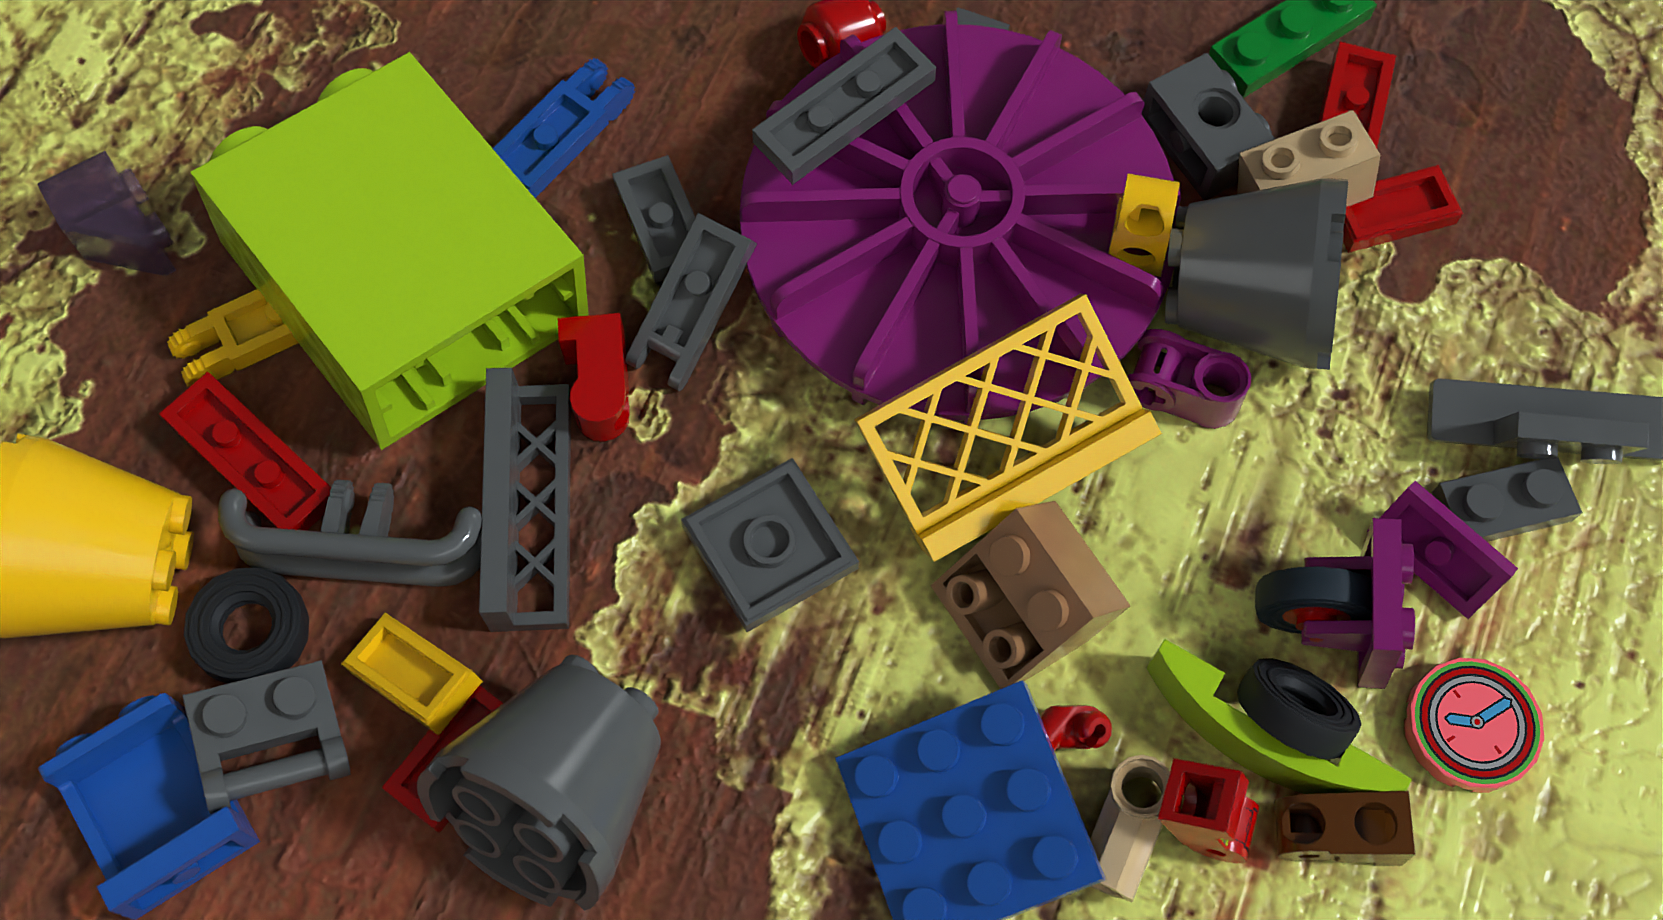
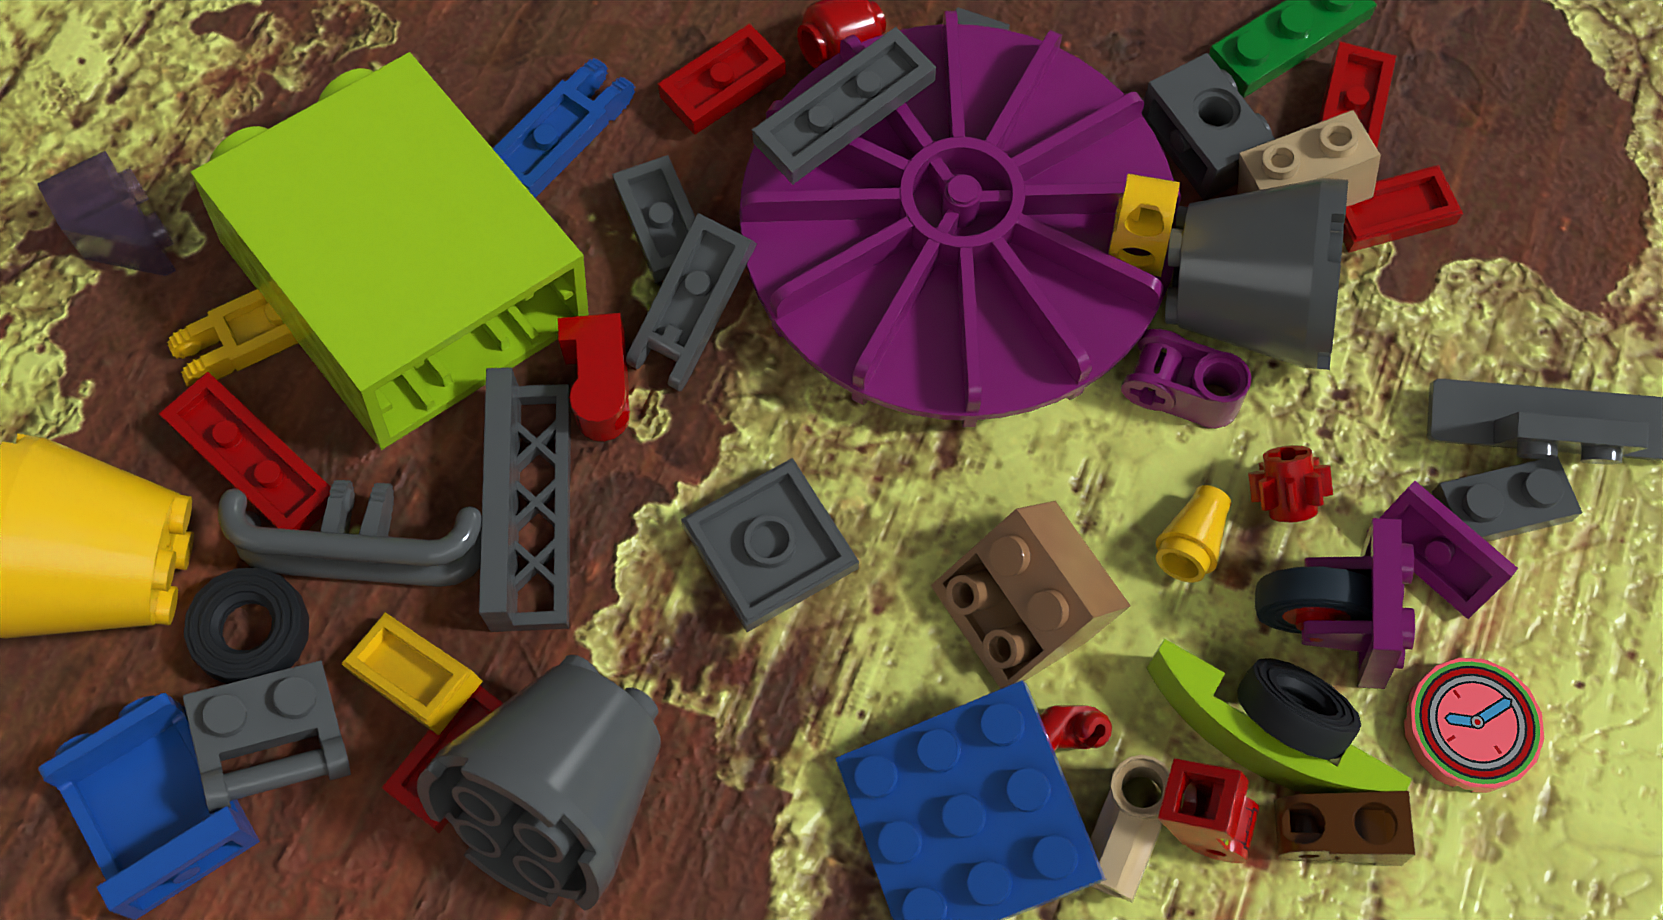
(722, 78): none -> red plate
(1035, 475): yellow fence -> none
(1194, 537): none -> yellow cone
(1290, 483): none -> red gear

